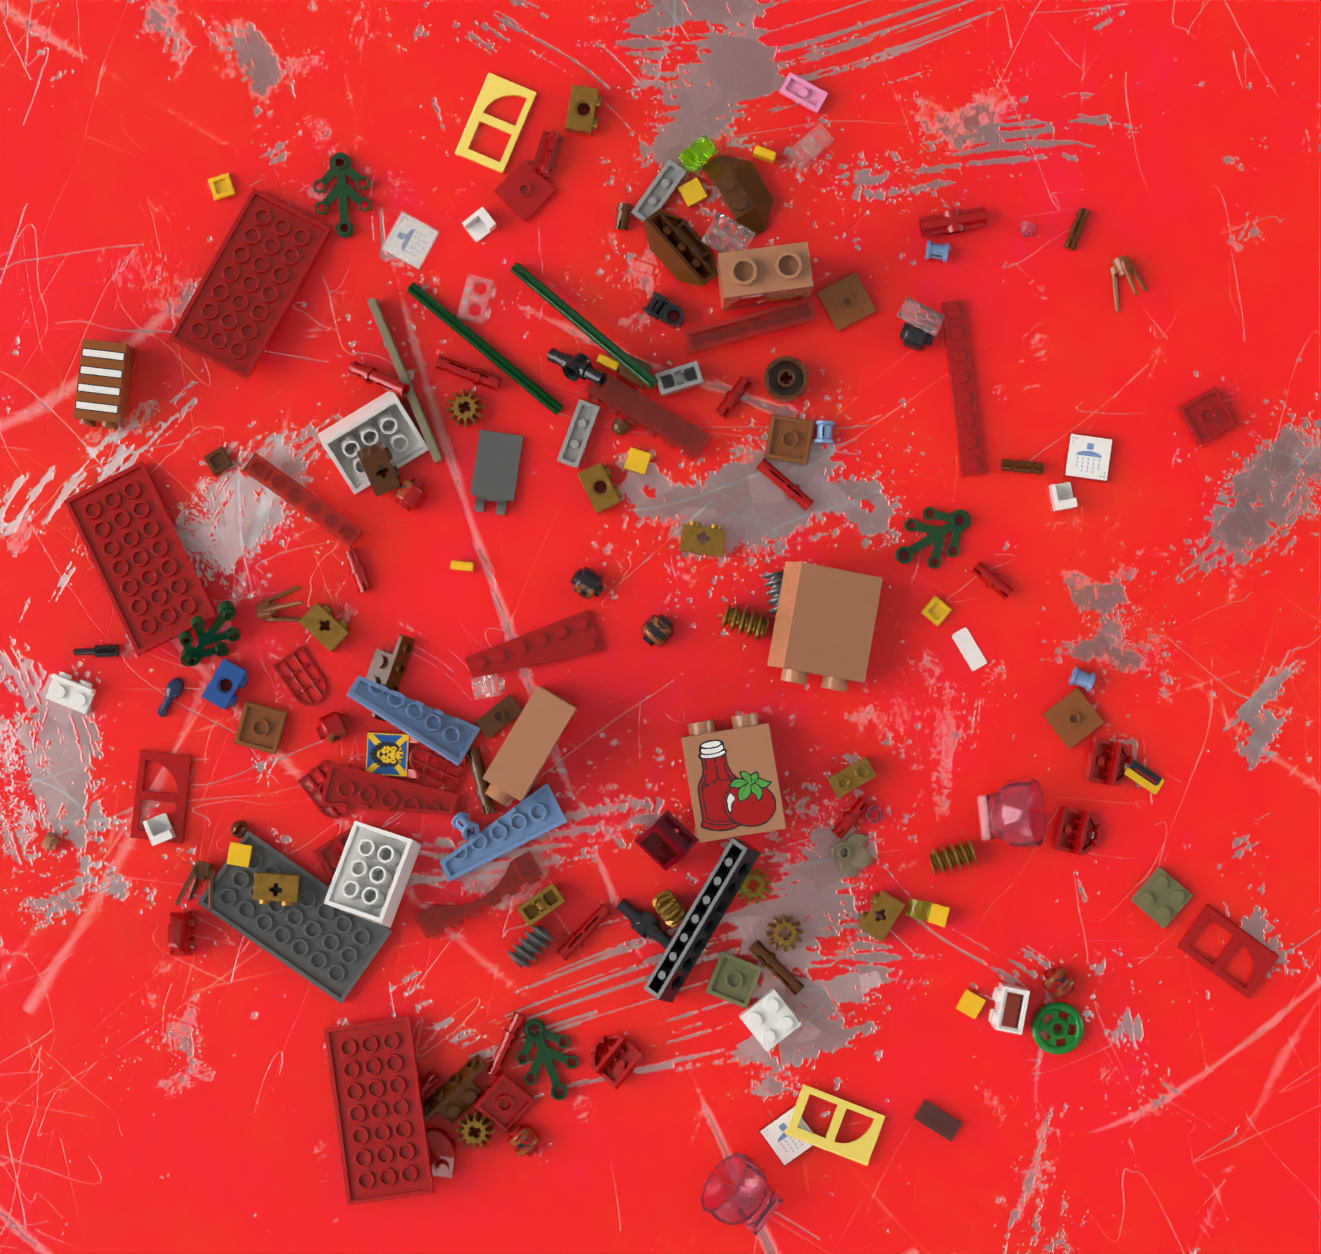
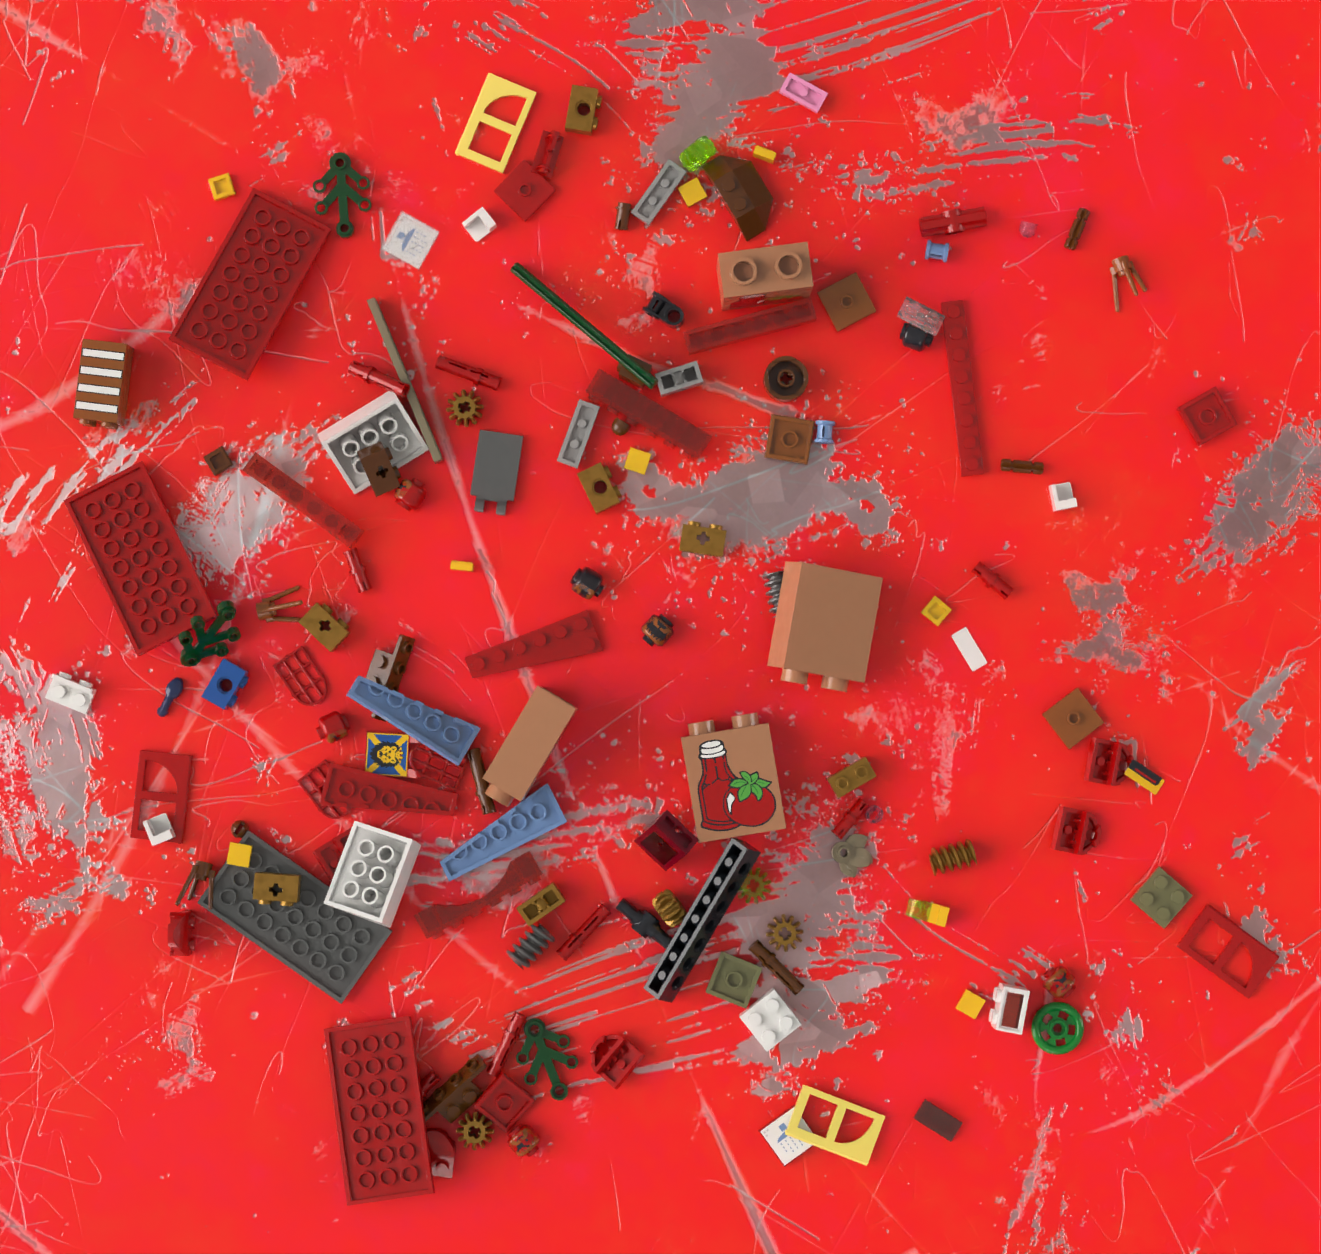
(50, 841): nougat plate -> none
(99, 651): black axle -> none
(260, 727): dark orange plate -> none
(465, 825): medium blue bush -> none
(470, 299): clear brick -> none
(484, 348): dark green axle -> none
(487, 686): clear brick -> none
(499, 716): reddish brown plate -> none
(577, 367): black pin -> none
(607, 362): yellow tile -> none
(680, 248): reddish brown wedge -> none
(727, 235): clear brick -> none
(733, 397): red pin -> none
(745, 622): pearl gold piece -> none
(746, 1202): clear pink plate -> none
(788, 487): red pin -> none
(810, 147): clear brick -> none
(880, 927): pearl gold brick -> none
(936, 535): dark green plant -> none
(1008, 814): clear pink plate -> none
(1082, 678): medium blue bush -> none
(1088, 457): white tile -> none

